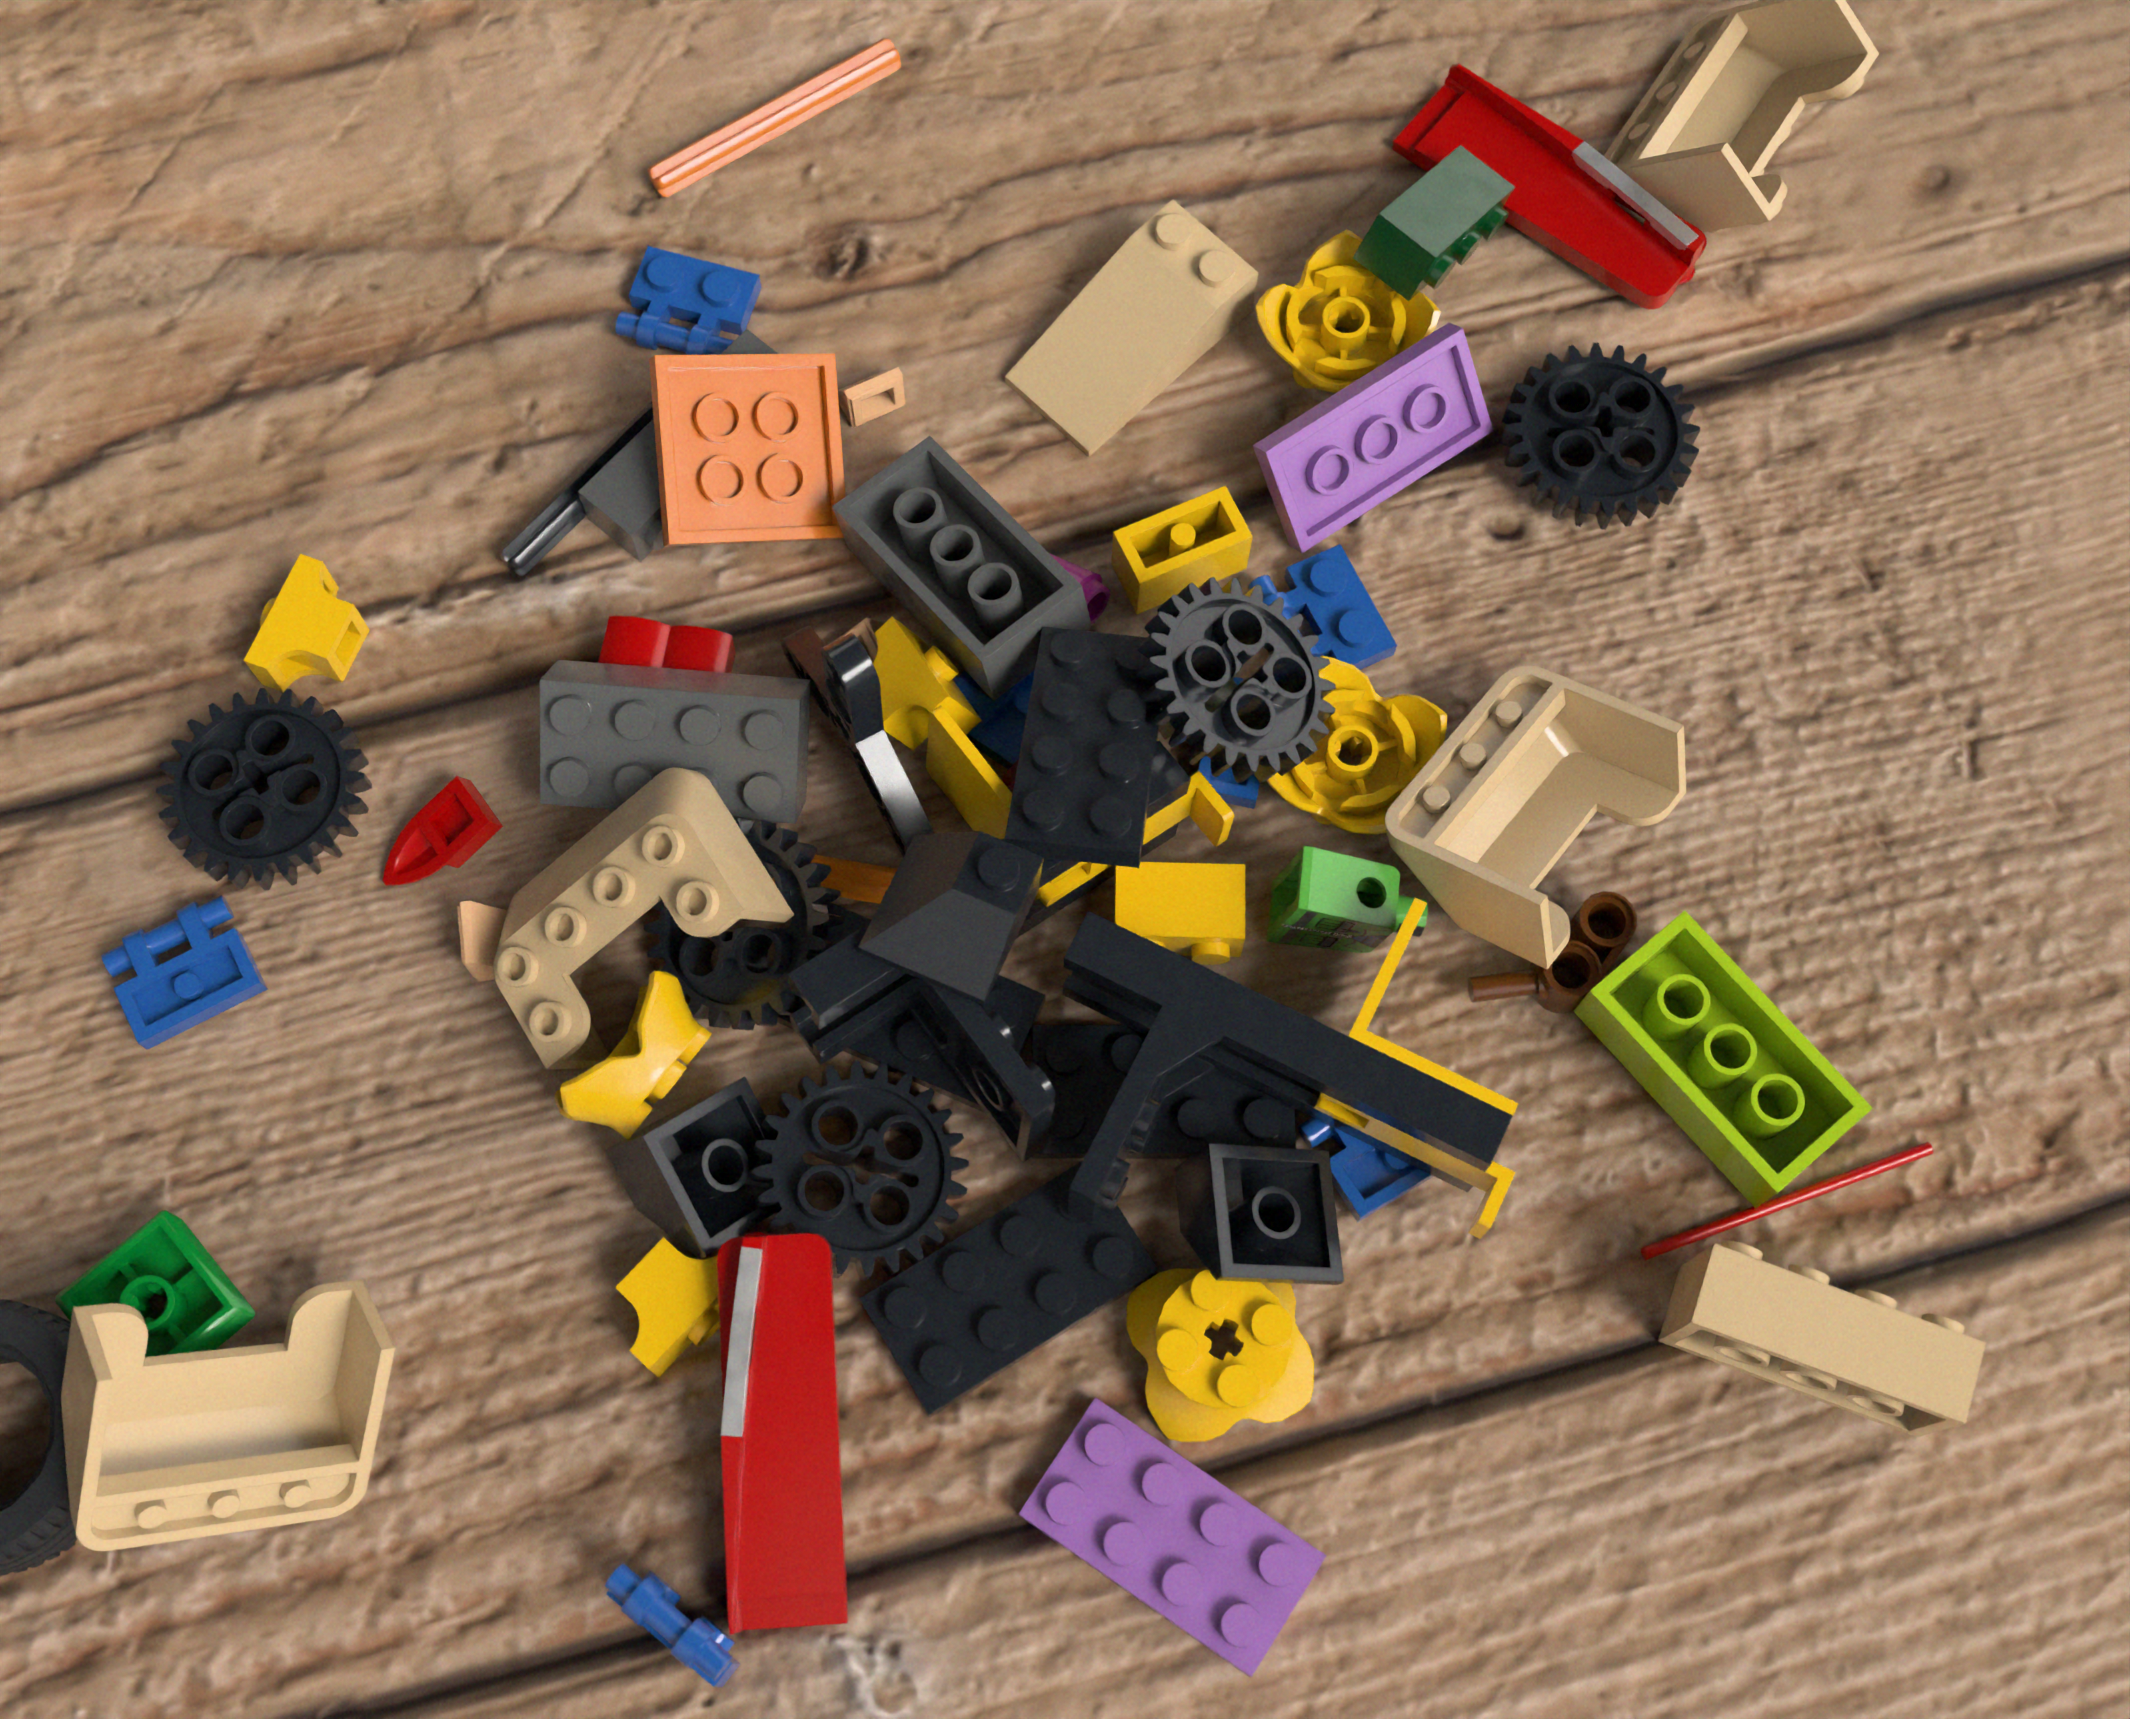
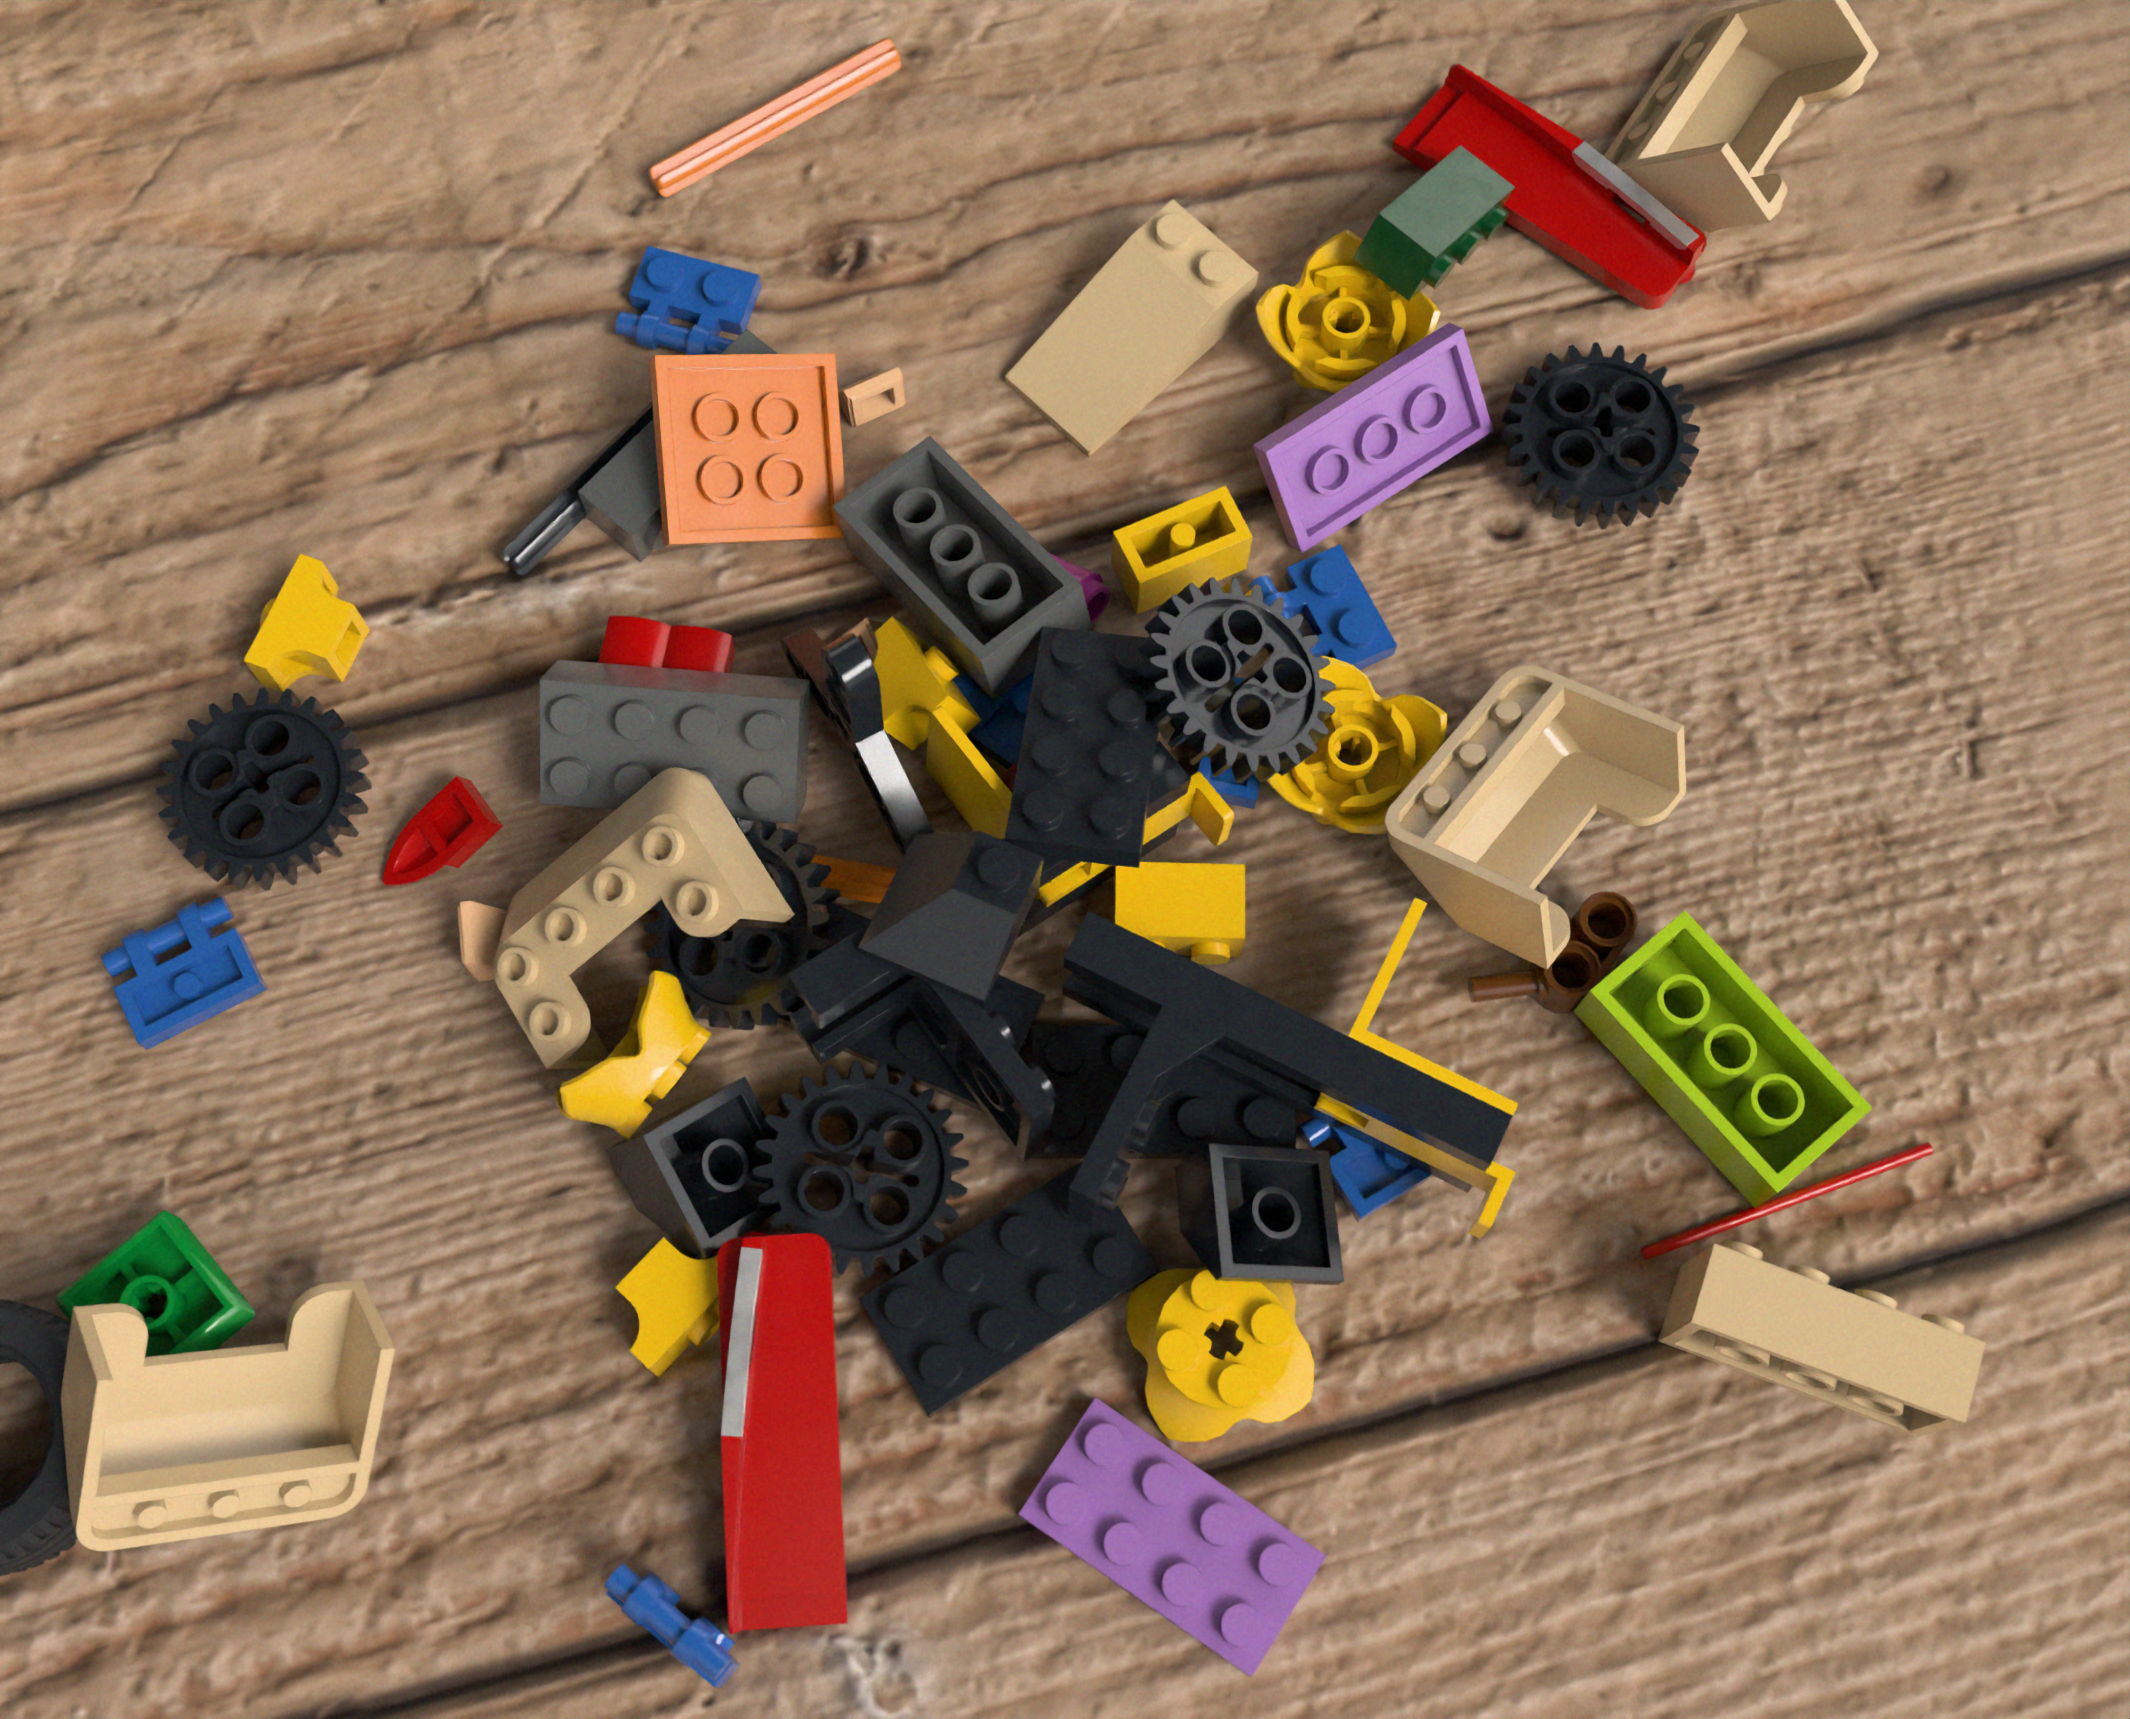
(1337, 902): bright green torso -> none

